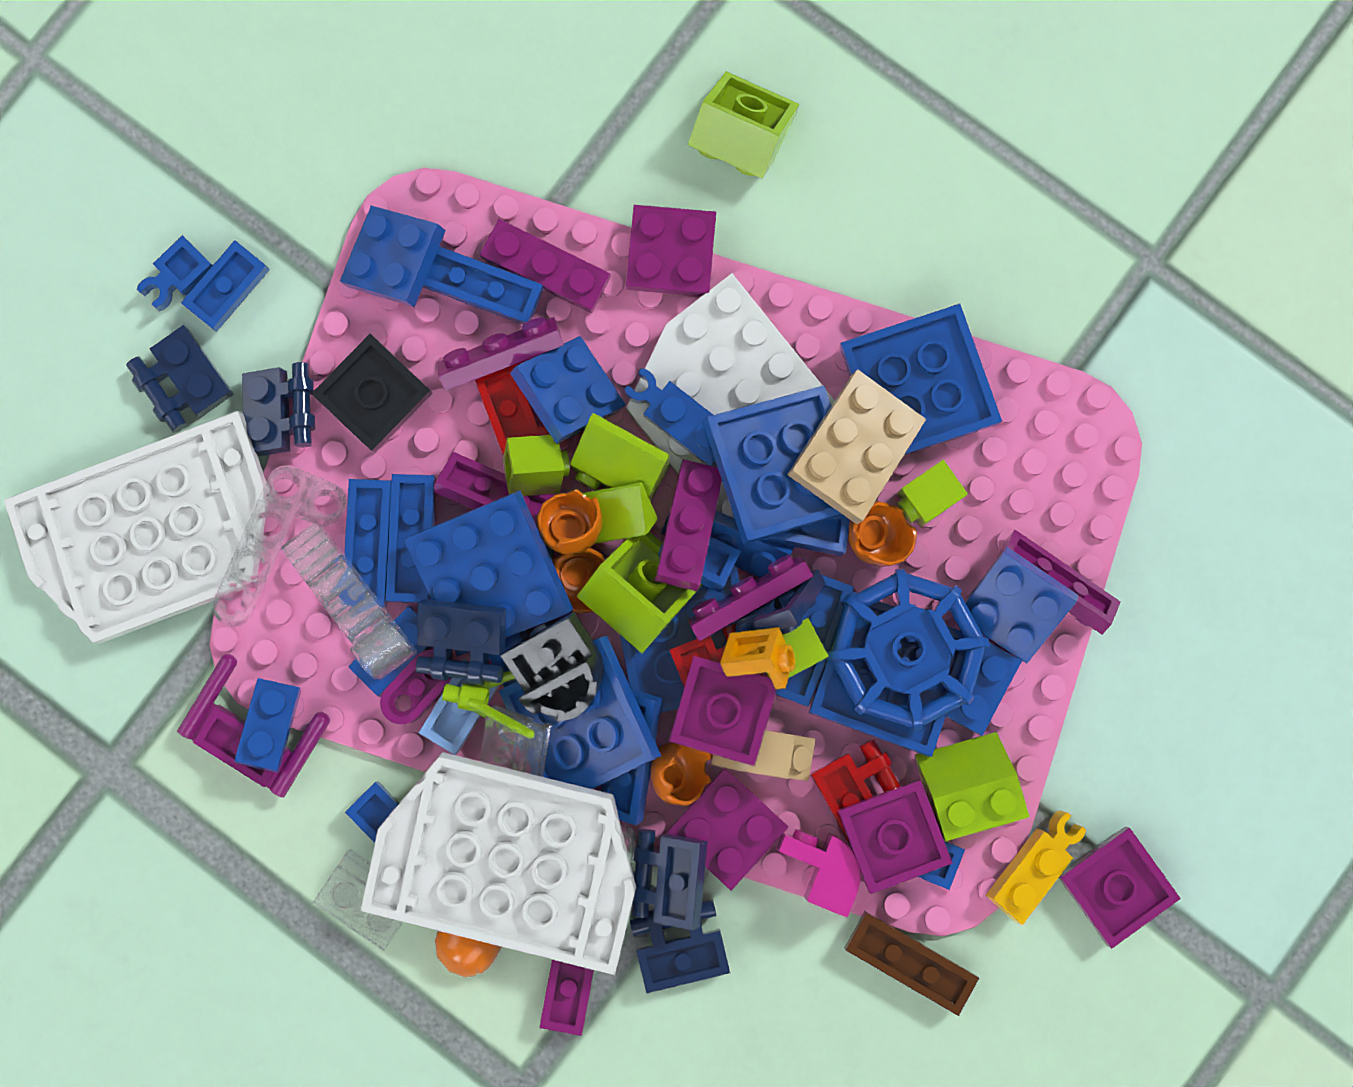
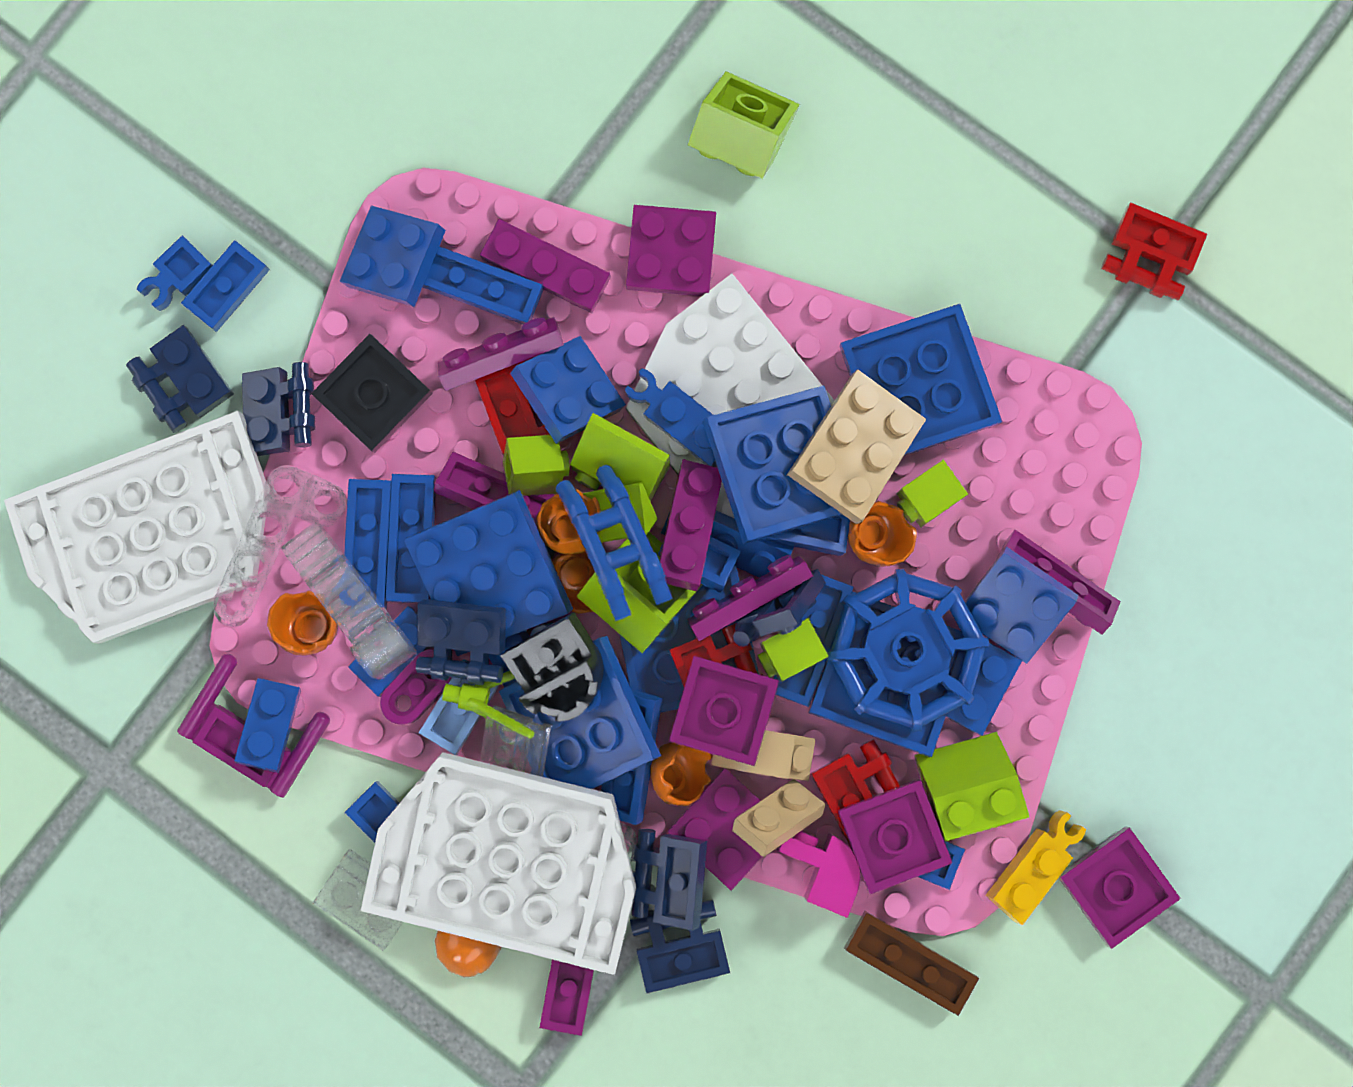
(301, 624): none -> orange hair
(603, 563): none -> blue piece
(759, 653): light orange bracket -> none
(778, 817): none -> tan plate
(1159, 240): none -> red plate

